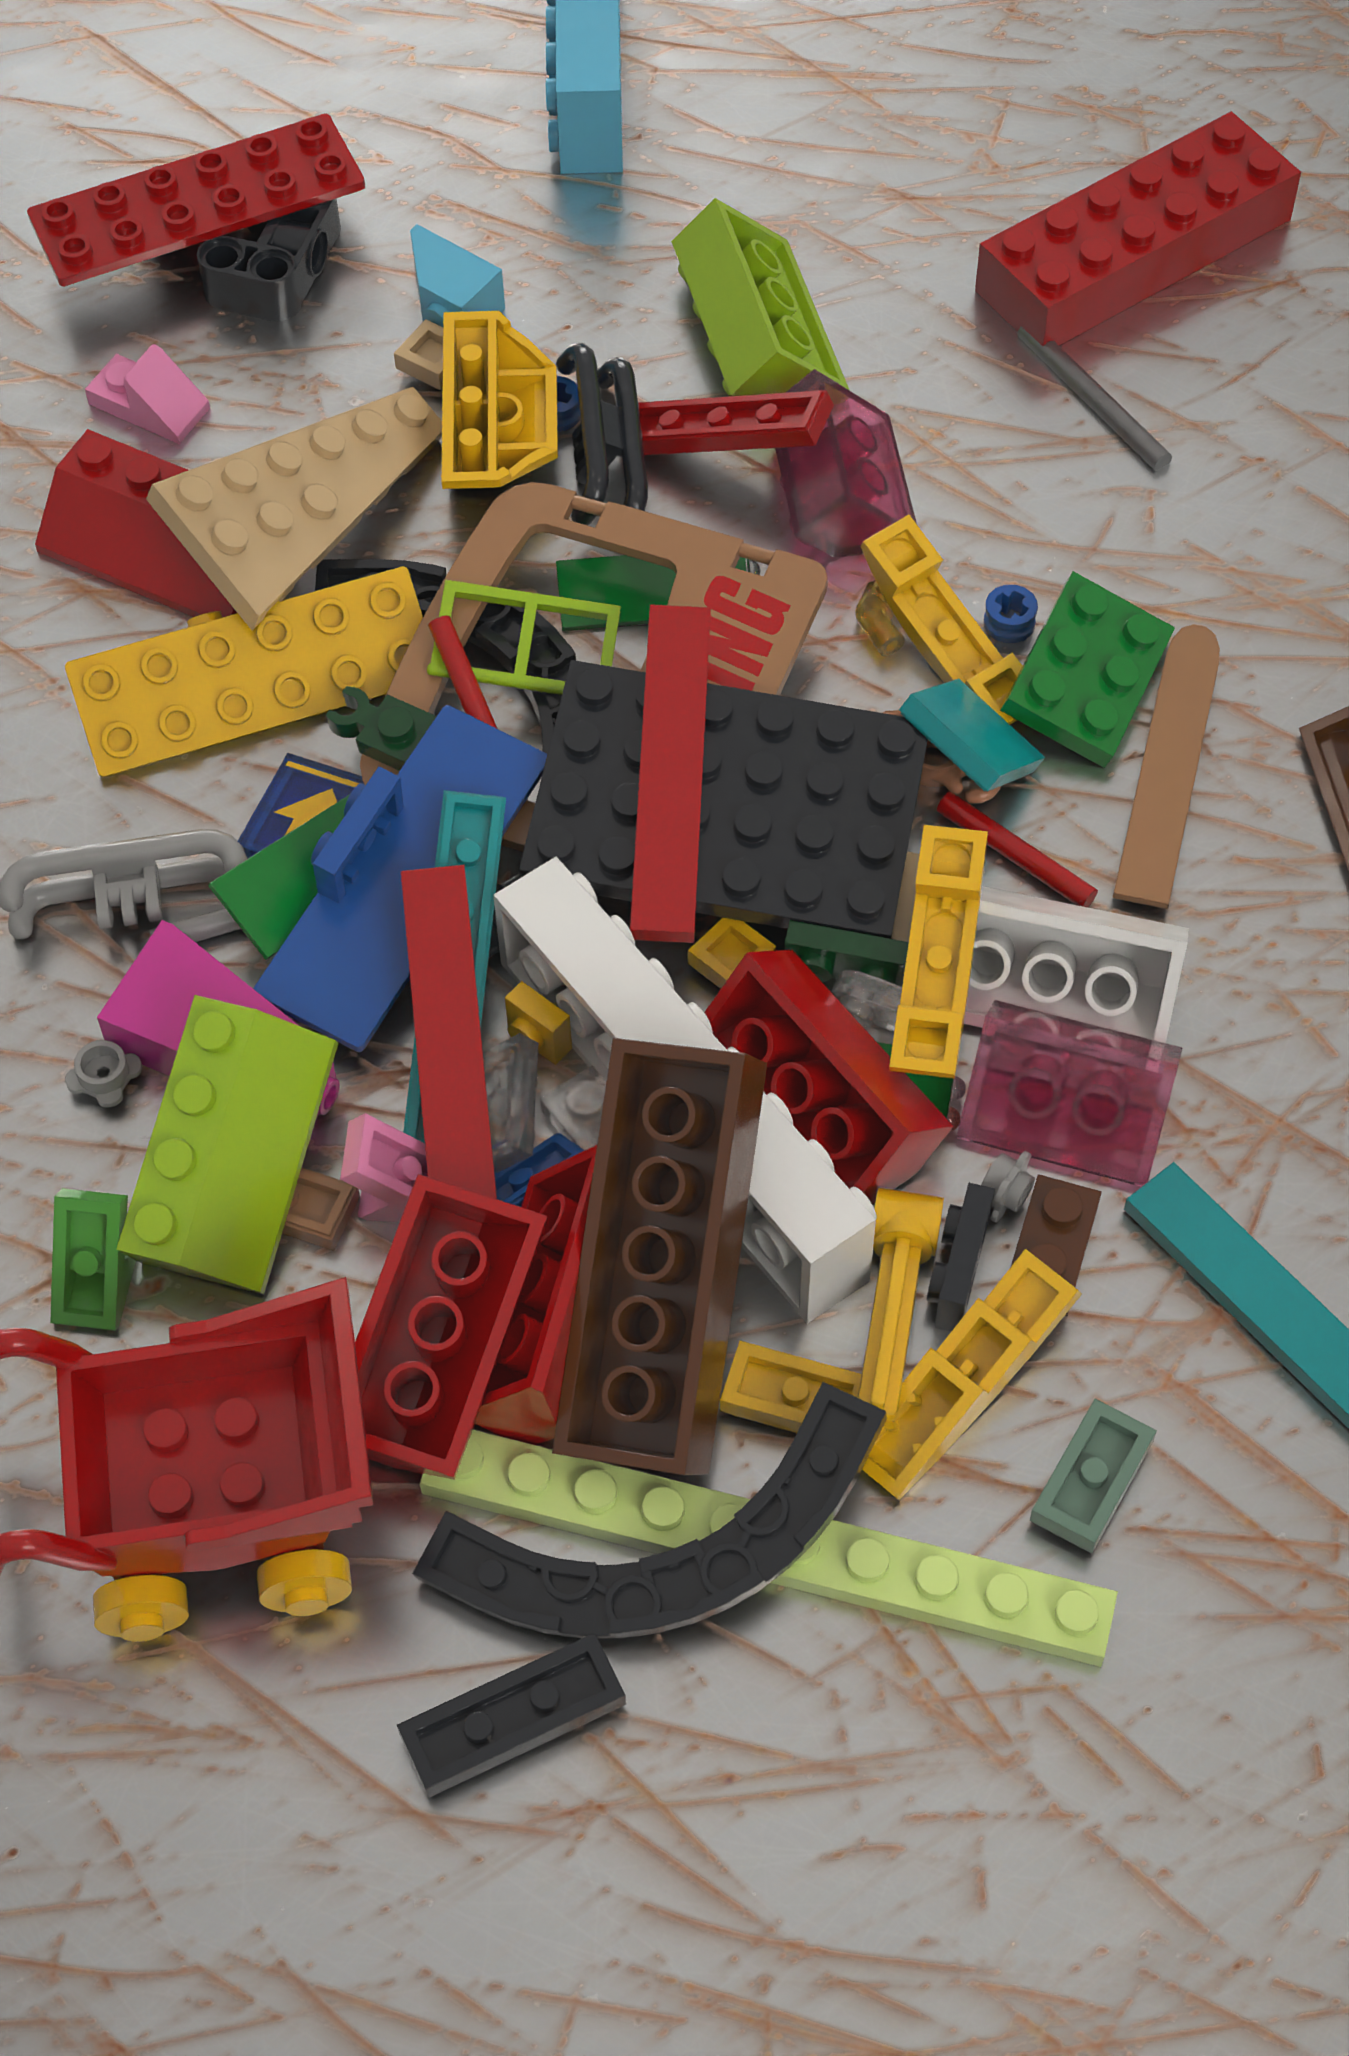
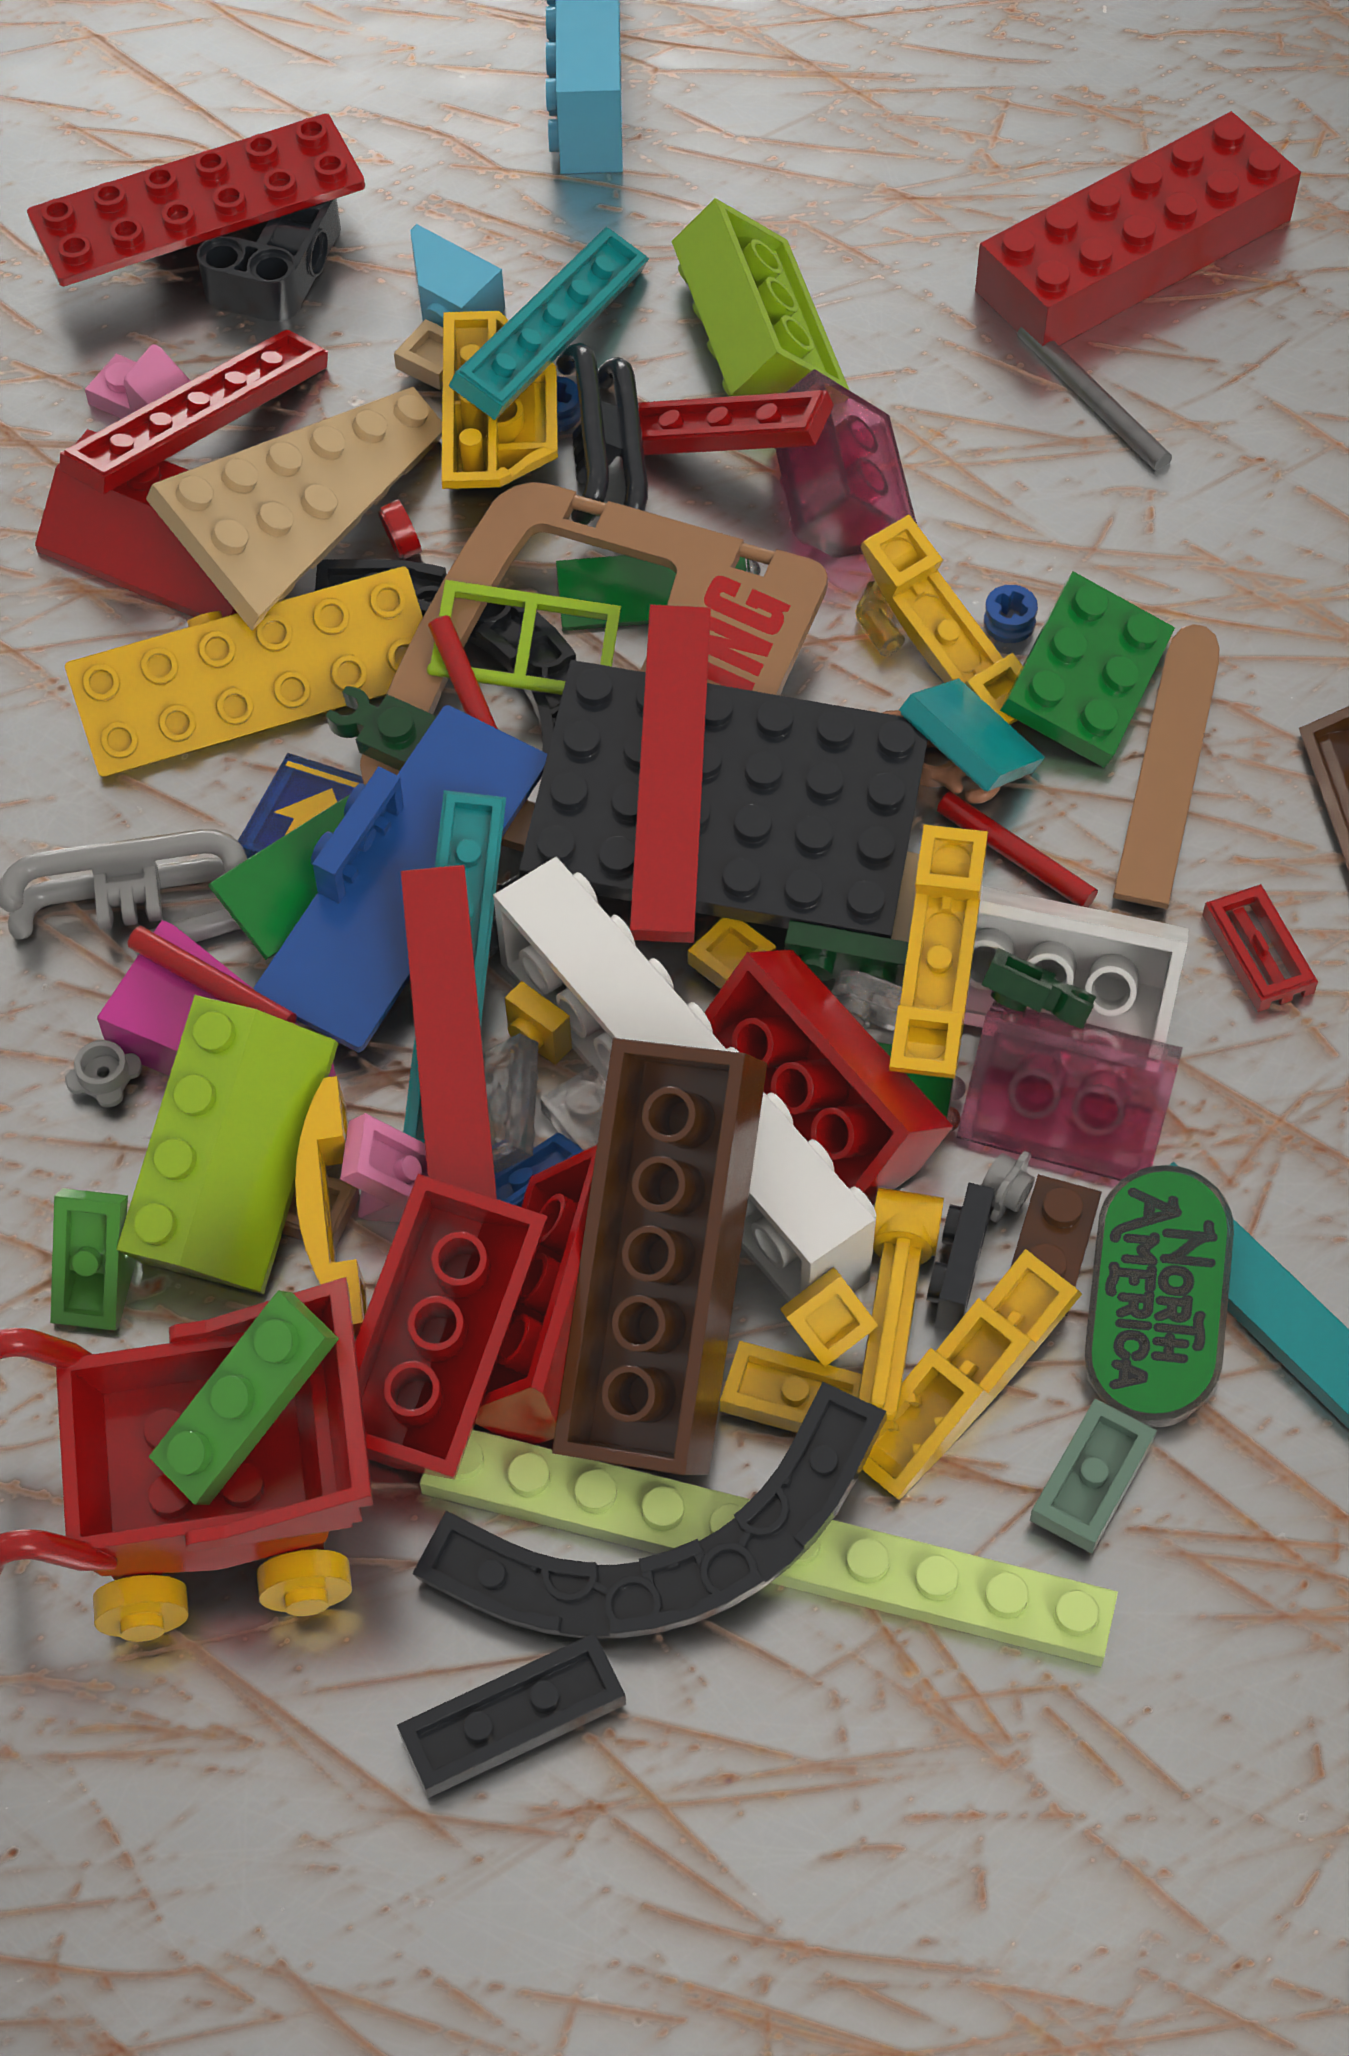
(192, 411): none -> red tile
(203, 974): none -> red bar
(243, 1398): none -> bright green plate
(321, 1146): none -> yellow slope
(399, 530): none -> red tile
(548, 323): none -> teal tile
(829, 1317): none -> yellow plate
(1023, 985): none -> dark green plate
(1160, 1295): none -> tile
(1279, 988): none -> red tile

